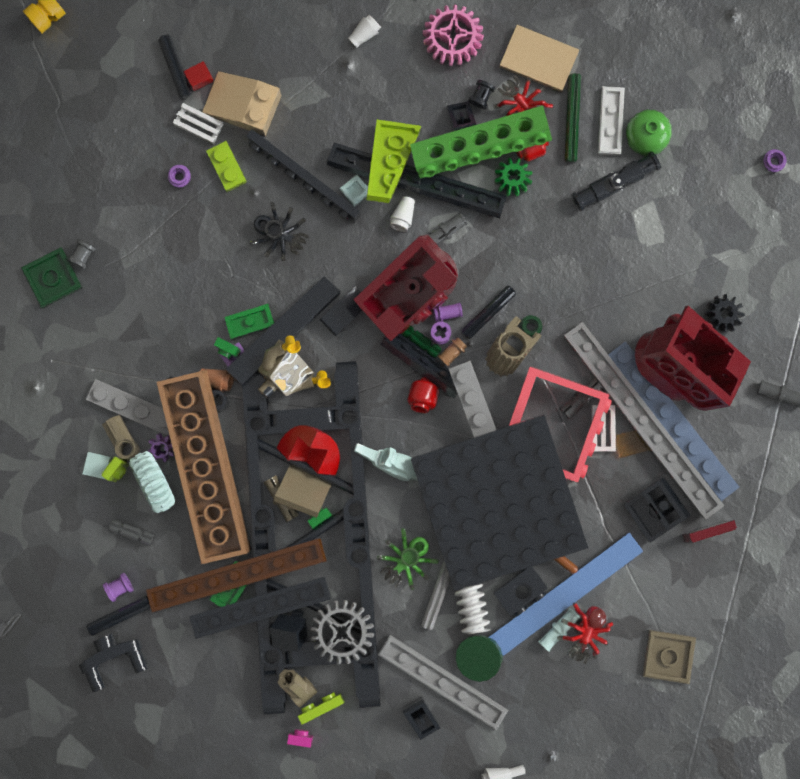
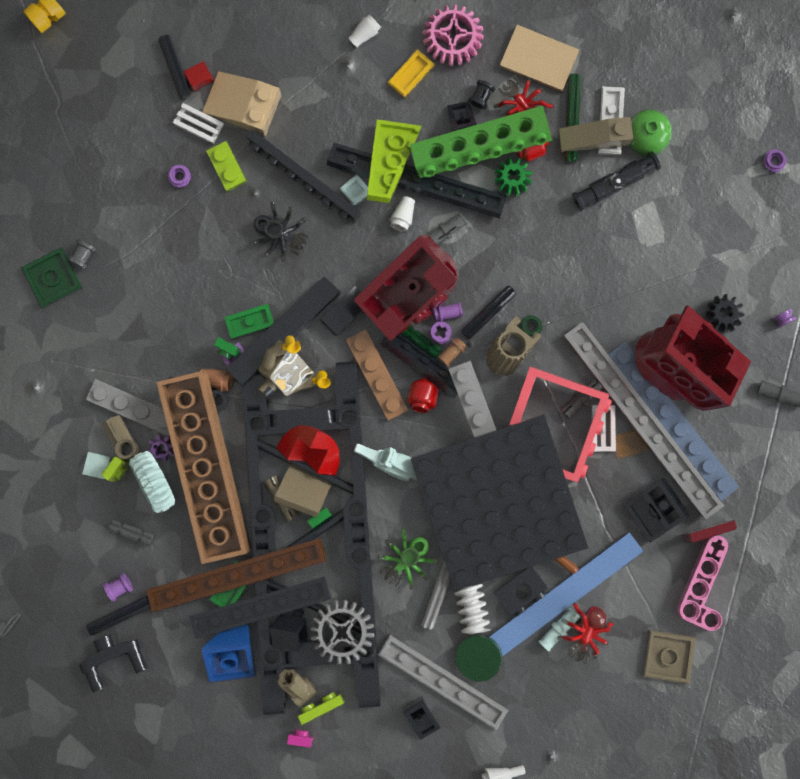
(229, 655): none -> blue slope
(377, 375): none -> medium nougat plate
(411, 73): none -> yellow tile
(596, 134): none -> dark tan slope
(706, 581): none -> bright pink beam
(784, 318): none -> medium lavender bush

